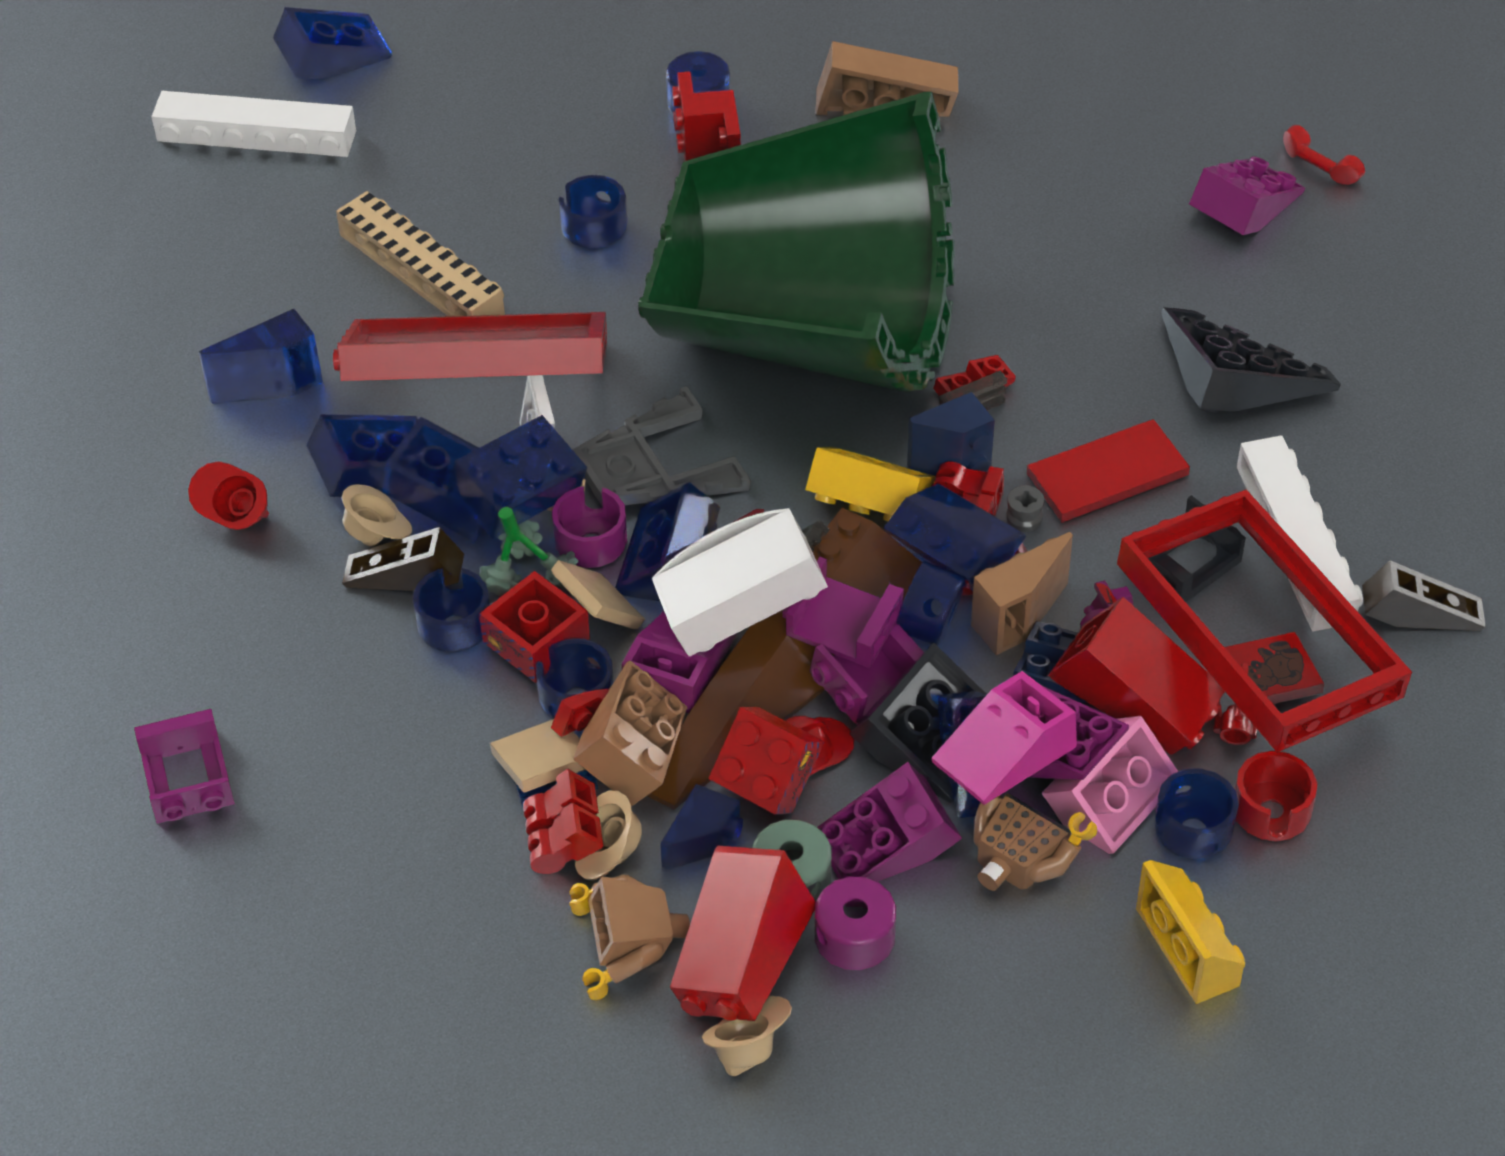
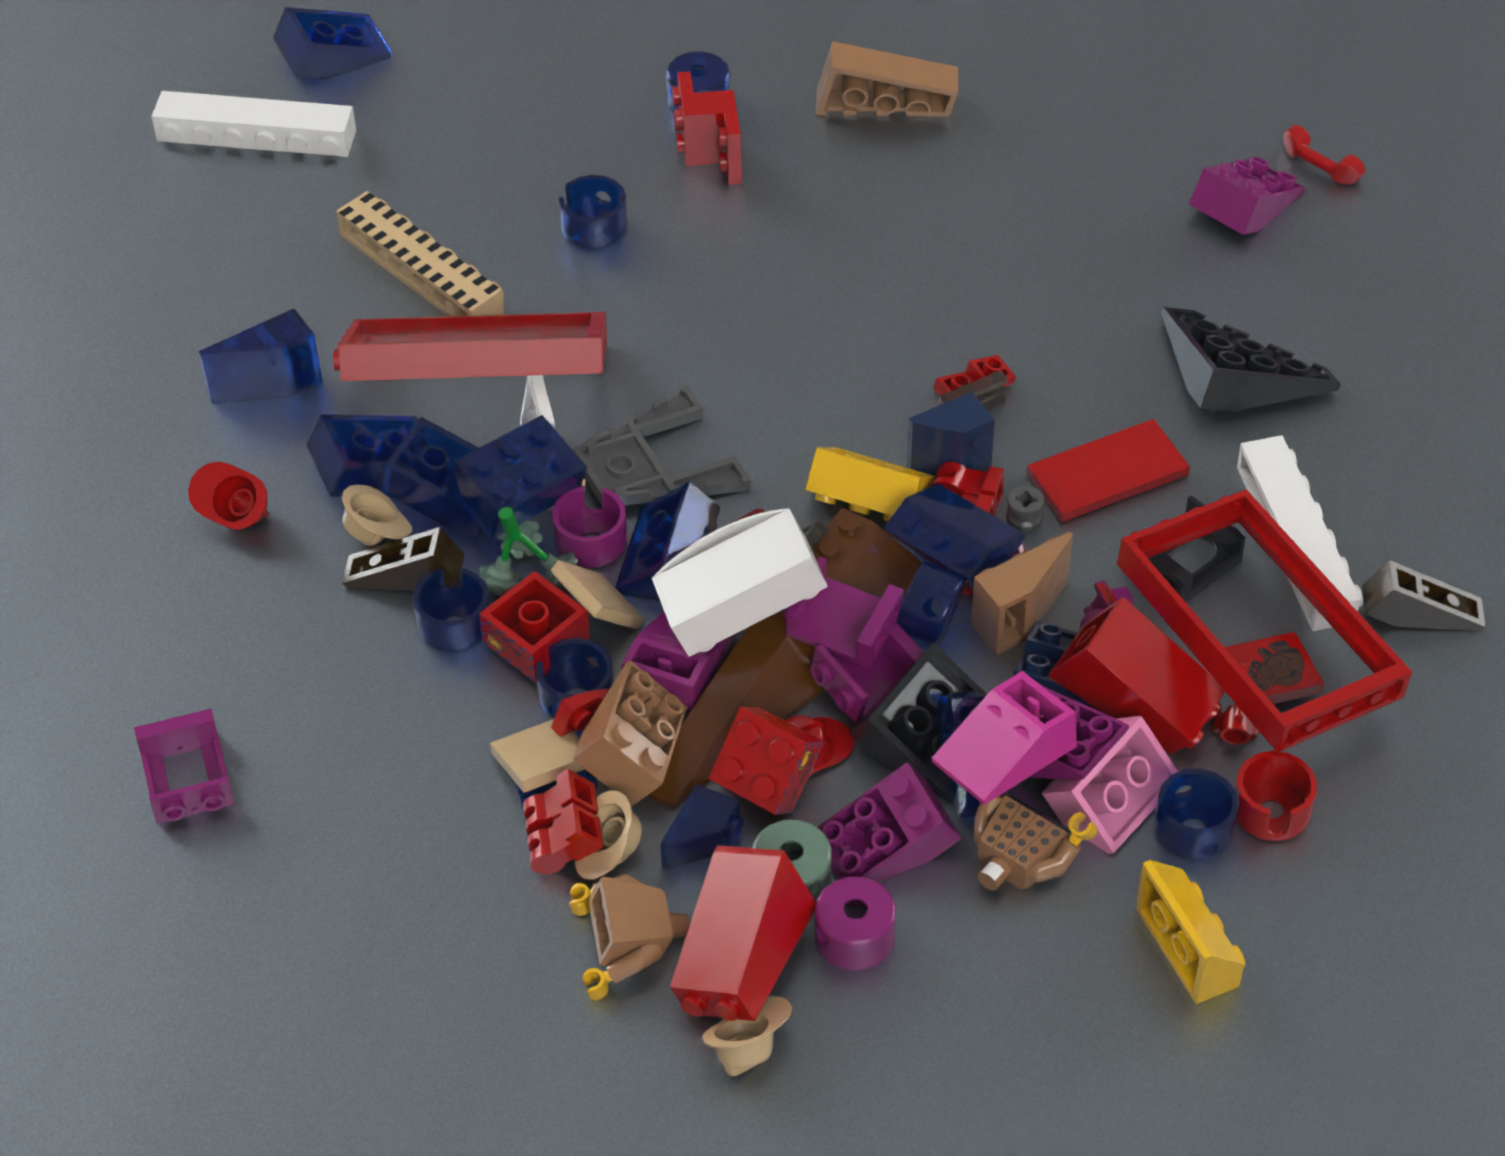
(815, 248): dark green cone -> none

